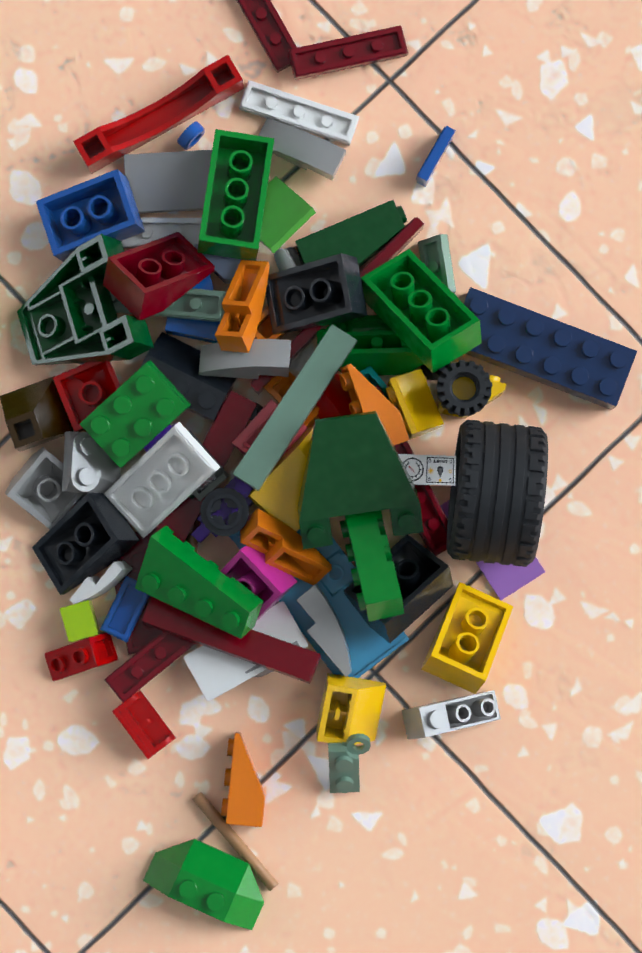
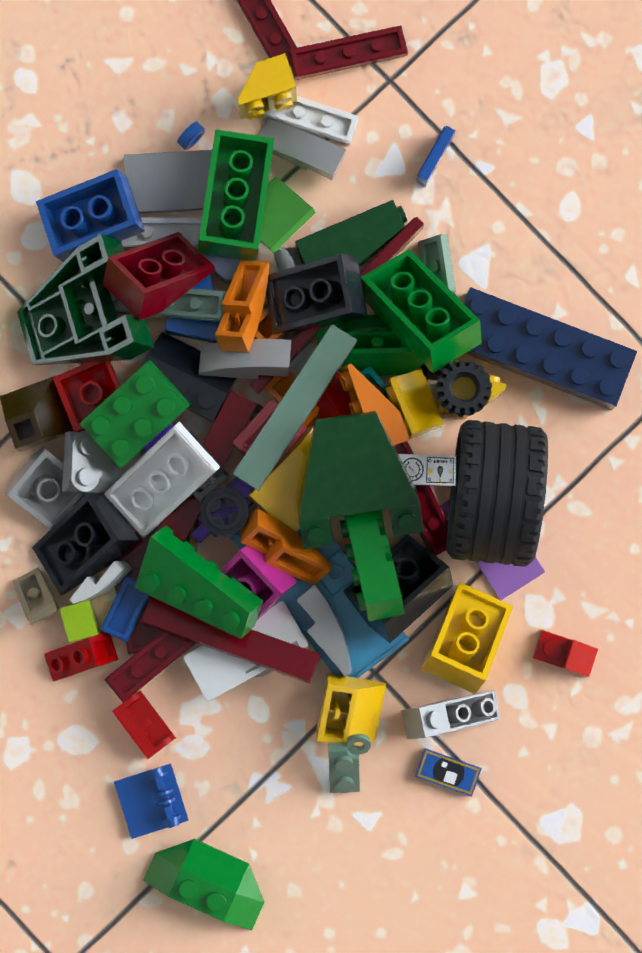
(35, 596): none -> dark tan slope
(125, 135): red arch -> none
(151, 801): none -> blue hinge
(235, 841): medium nougat piece -> none
(246, 793): orange slope -> none
(268, 88): none -> yellow slope
(448, 772): none -> tile
(565, 653): none -> red slope

